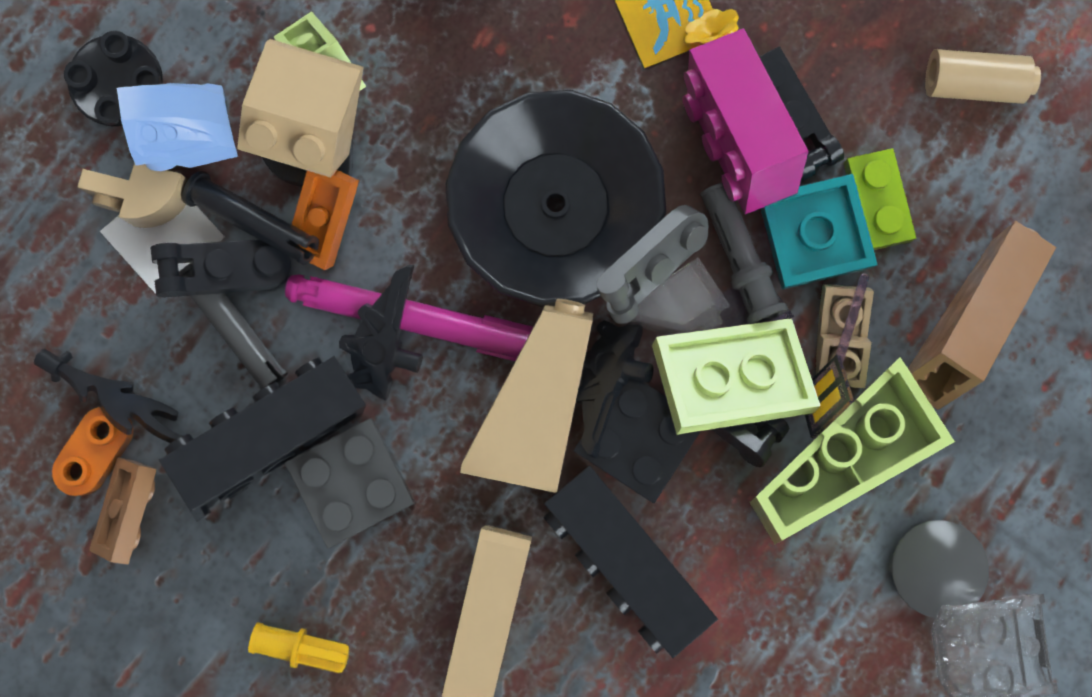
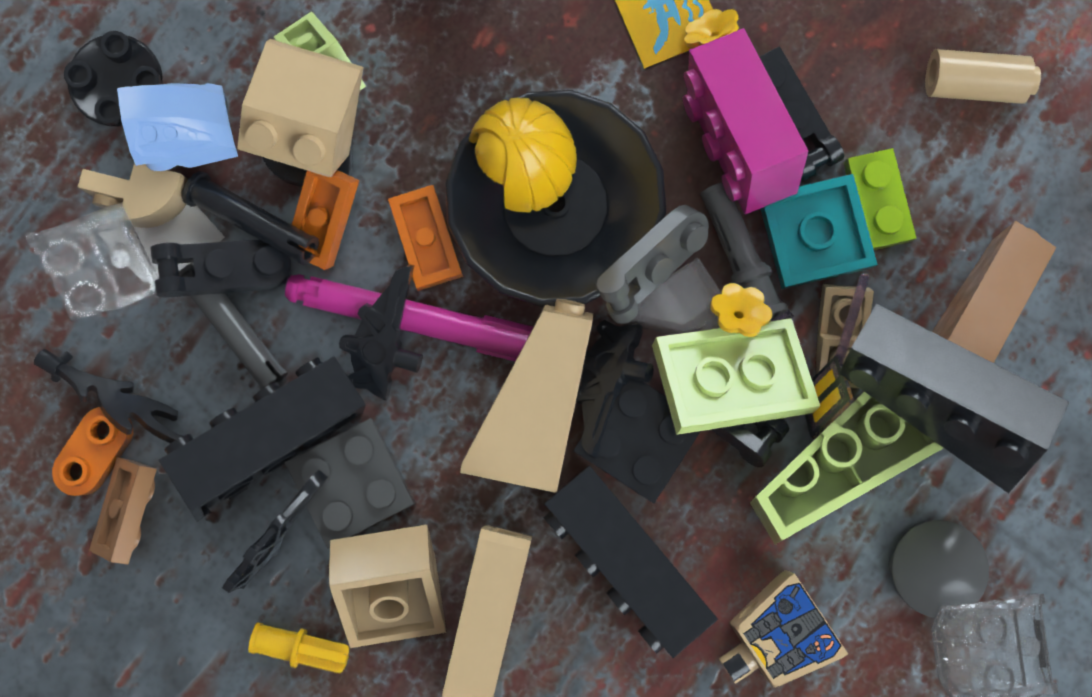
(96, 262): none -> clear slope
(270, 542): none -> black piece
(386, 586): none -> tan slope
(425, 237): none -> orange plate
(526, 152): none -> yellow hair
(741, 310): none -> yellow plant
(781, 635): none -> torso
(955, 396): none -> wedge

